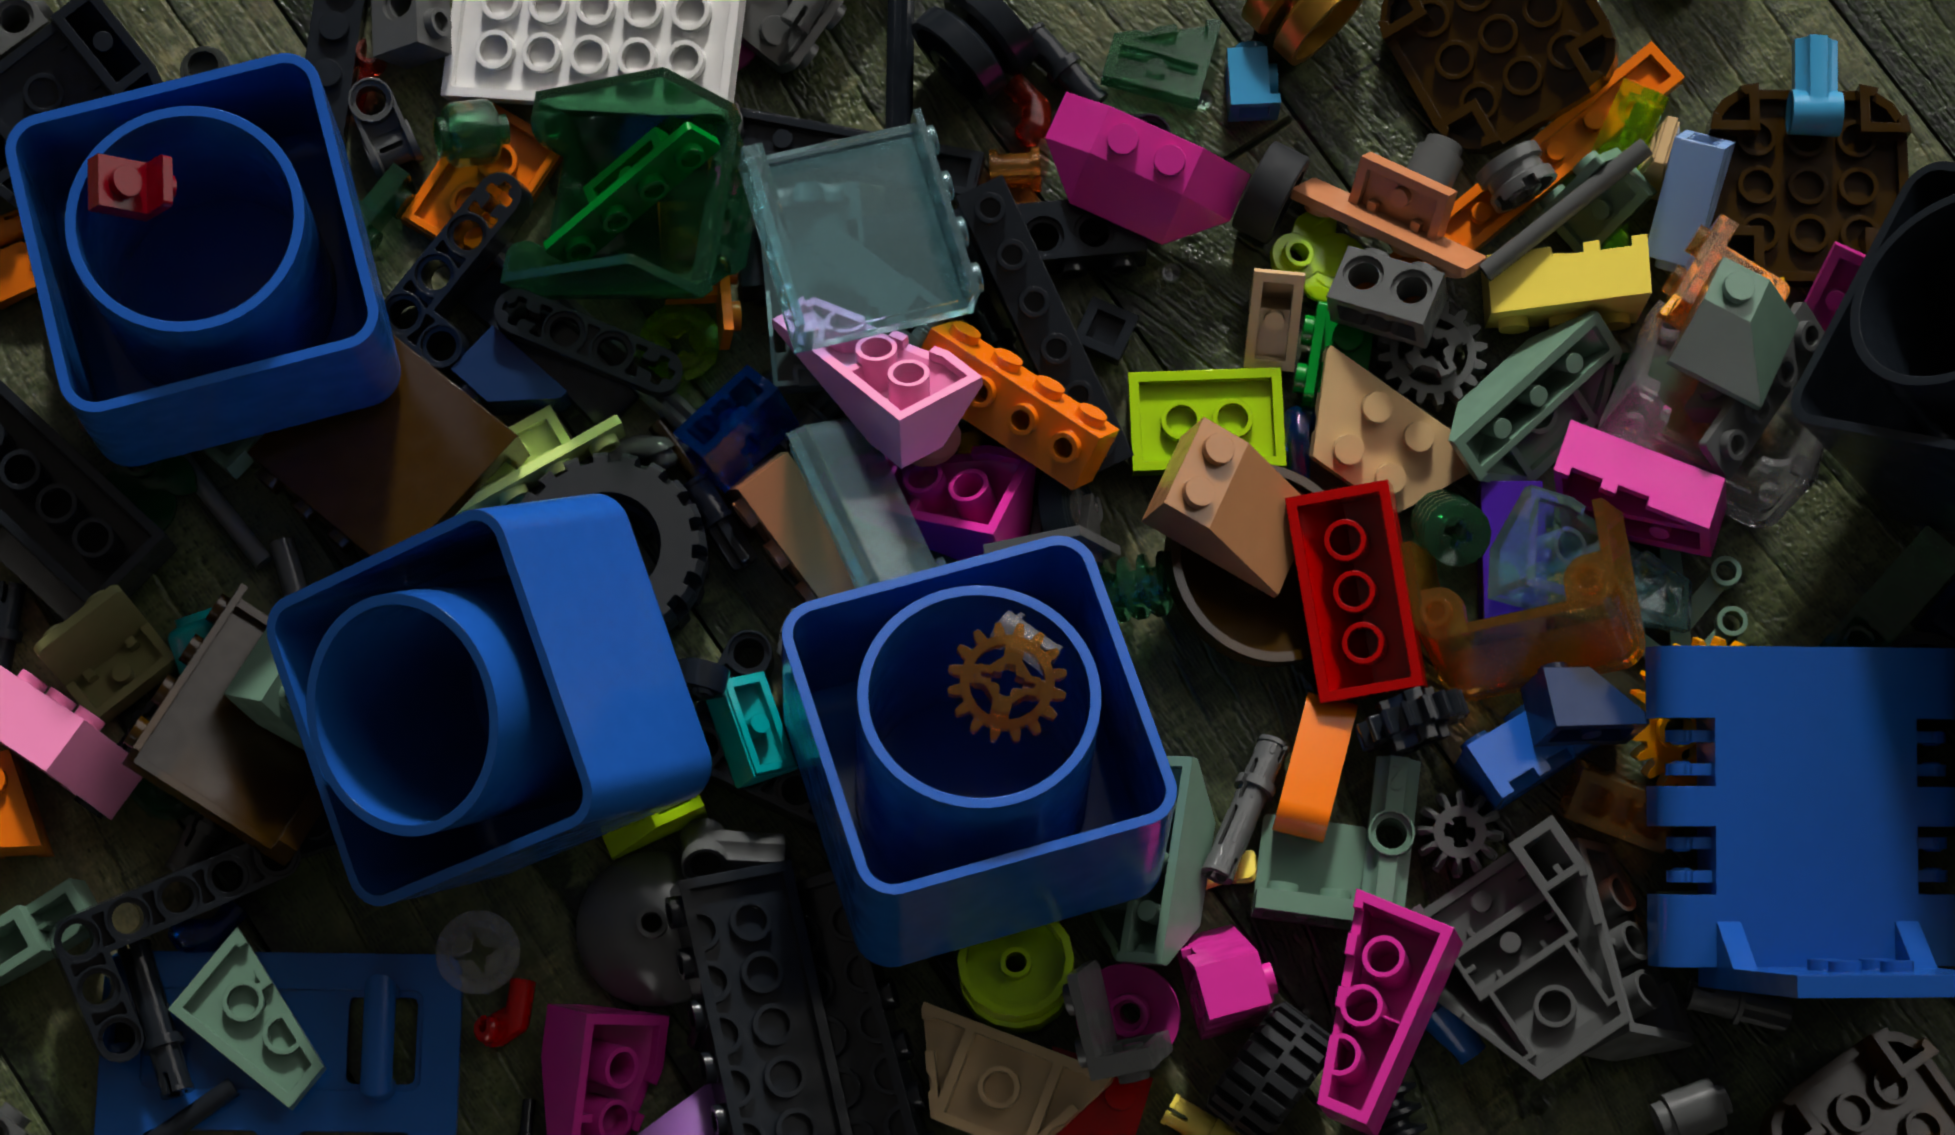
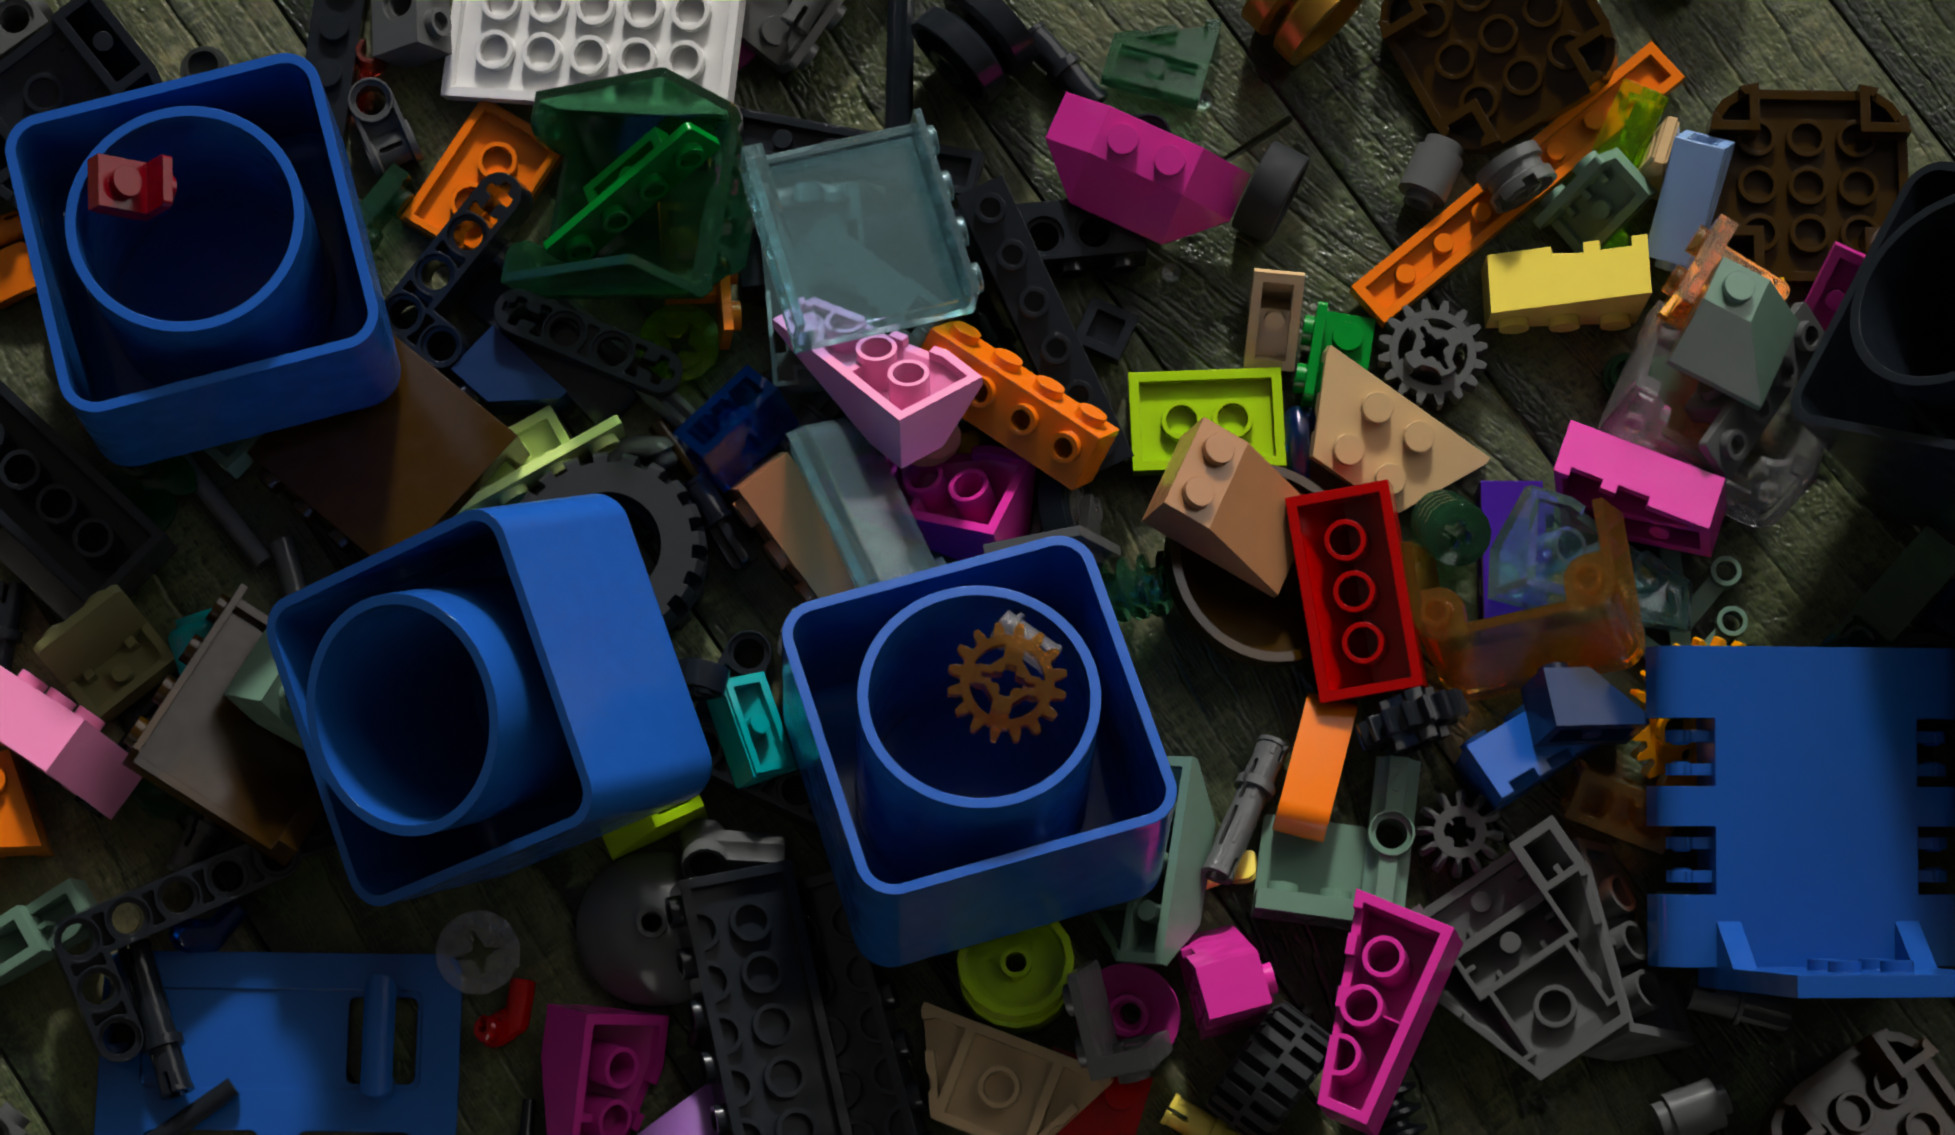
(249, 1022): sand green wing -> none
(470, 133): clear green head -> none
(1018, 169): clear orange bush -> none
(1035, 110): clear red arm -> none
(1251, 83): dark azure brick -> none
(1320, 249): lime plate -> none
(1382, 307): dark grey brick -> none
(1396, 209): nougat bracket -> none
(1454, 1034): blue cone -> none
(1521, 410): sand green wedge -> none
(1565, 209): dark grey bar -> none
(1814, 101): dark azure piece -> none

